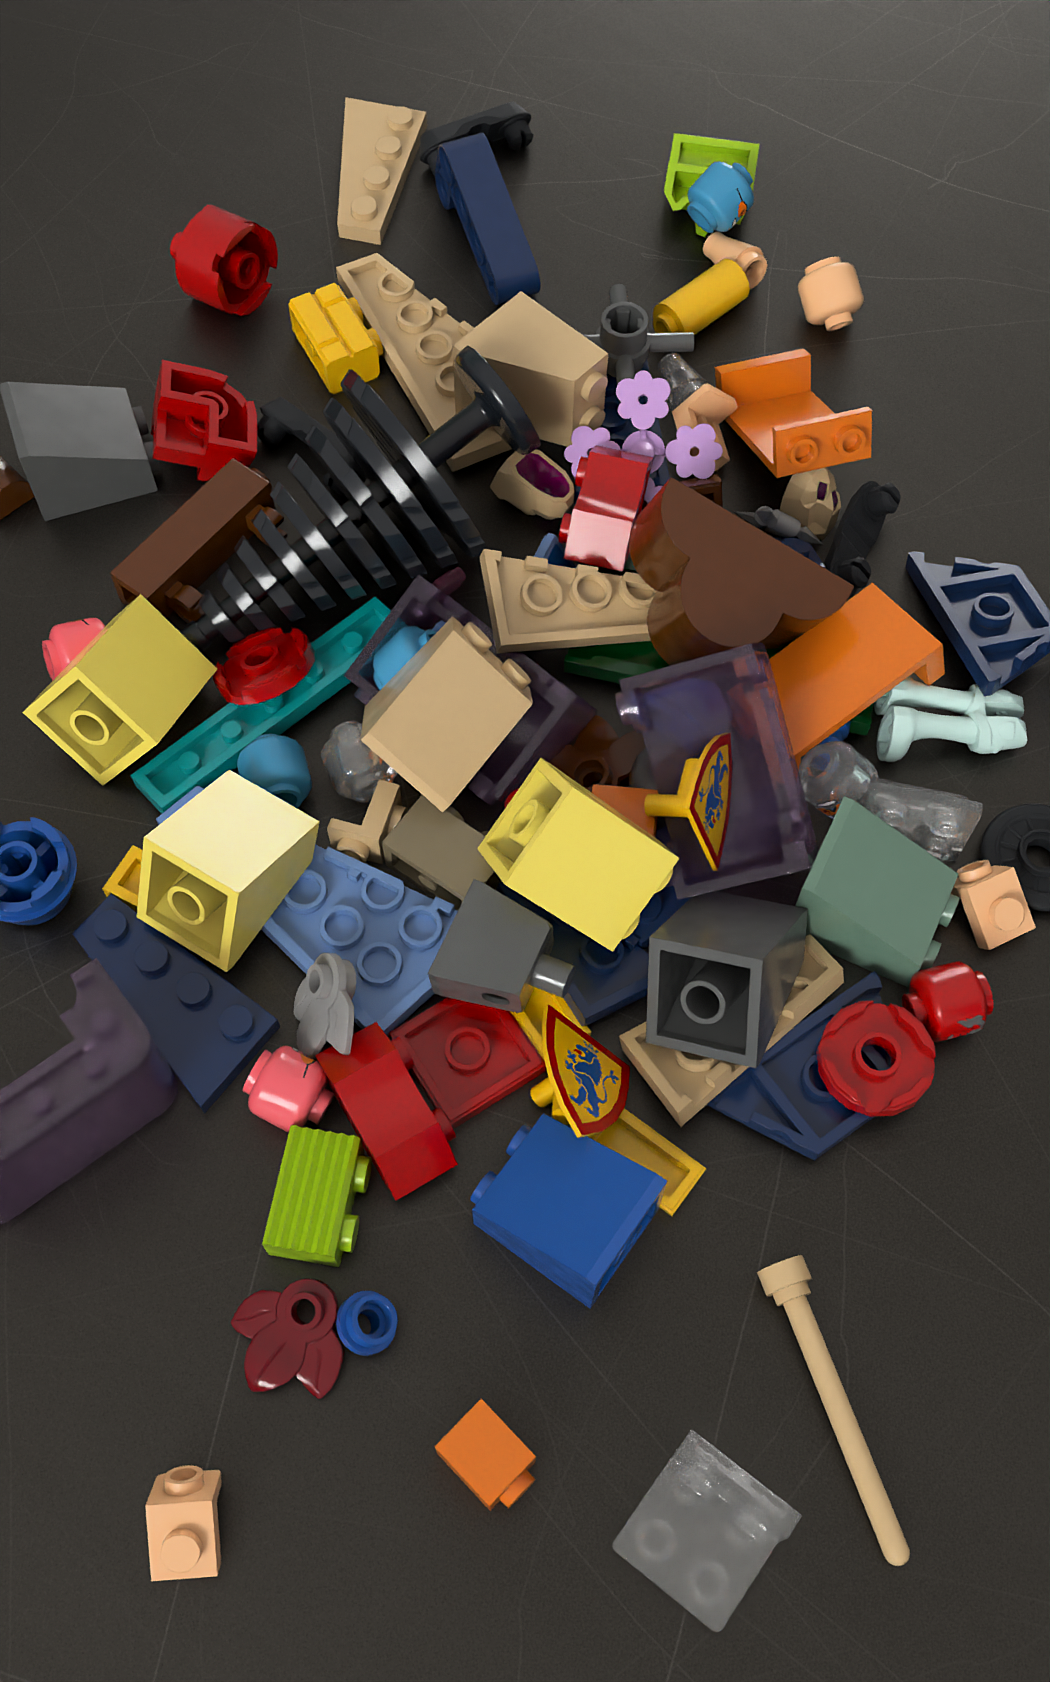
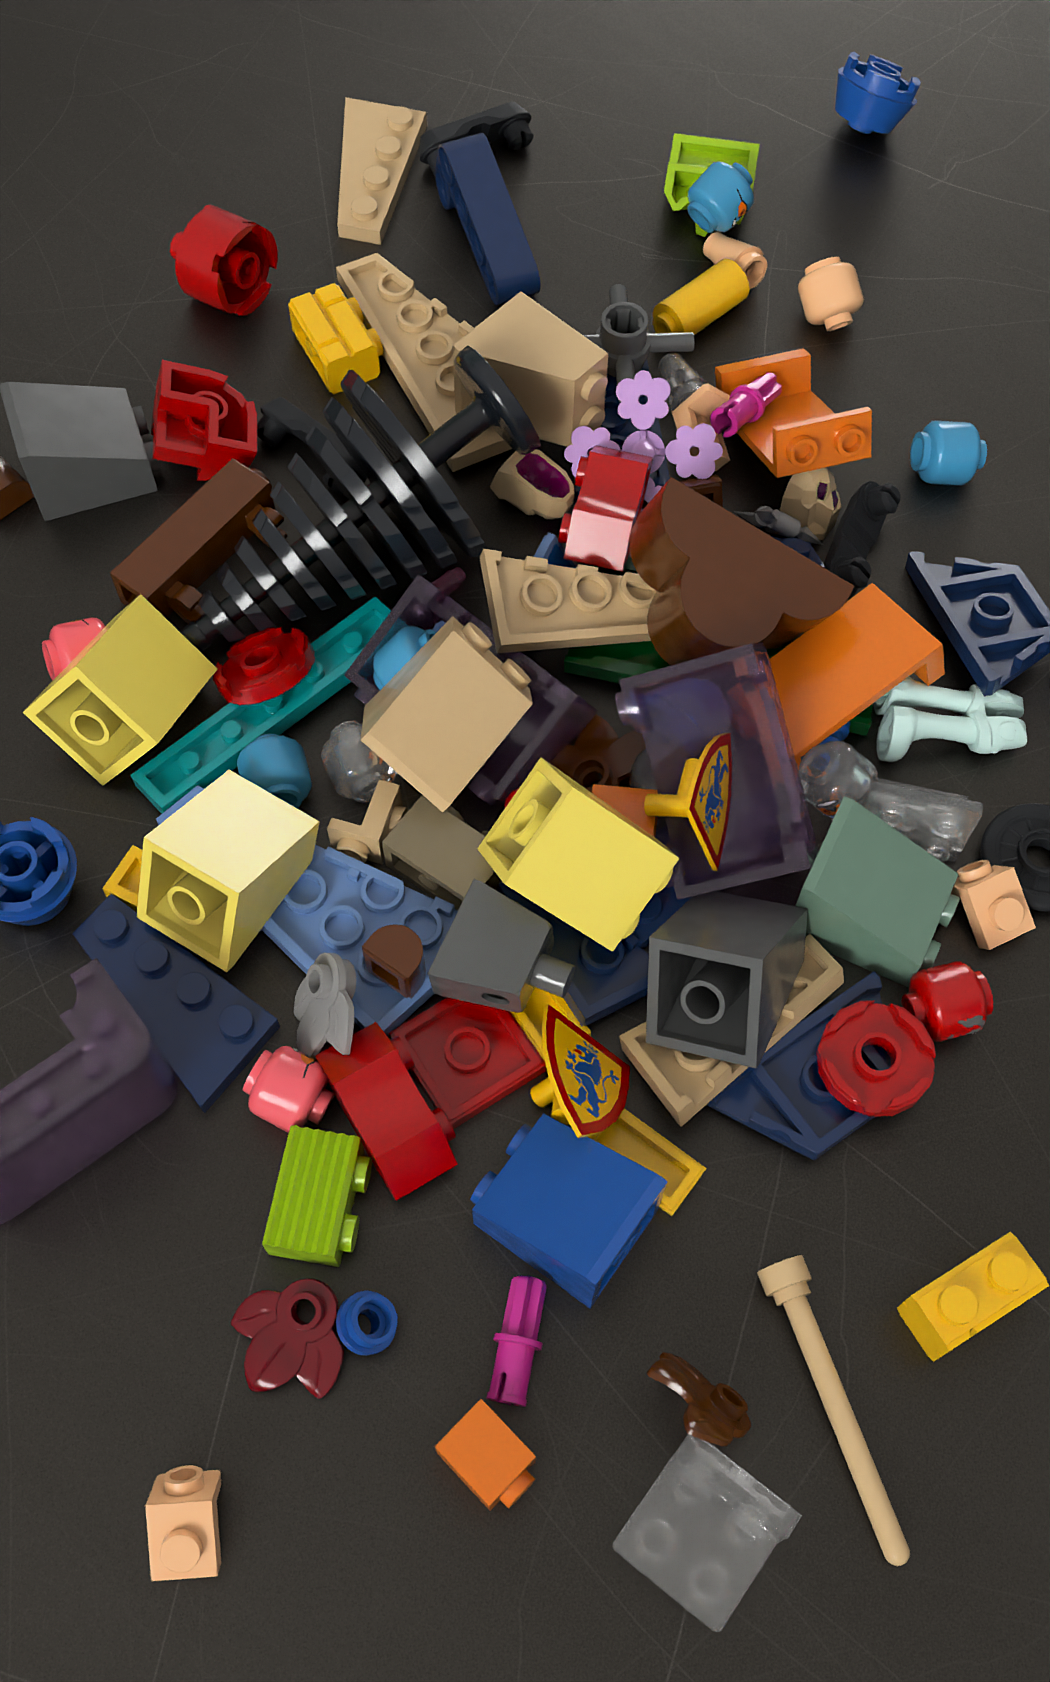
(396, 958): none -> reddish brown brick
(517, 1341): none -> dark pink axle
(712, 1412): none -> reddish brown plate
(745, 404): none -> dark pink axle
(874, 94): none -> blue cone
(948, 452): none -> dark azure head
(972, 1296): none -> yellow brick

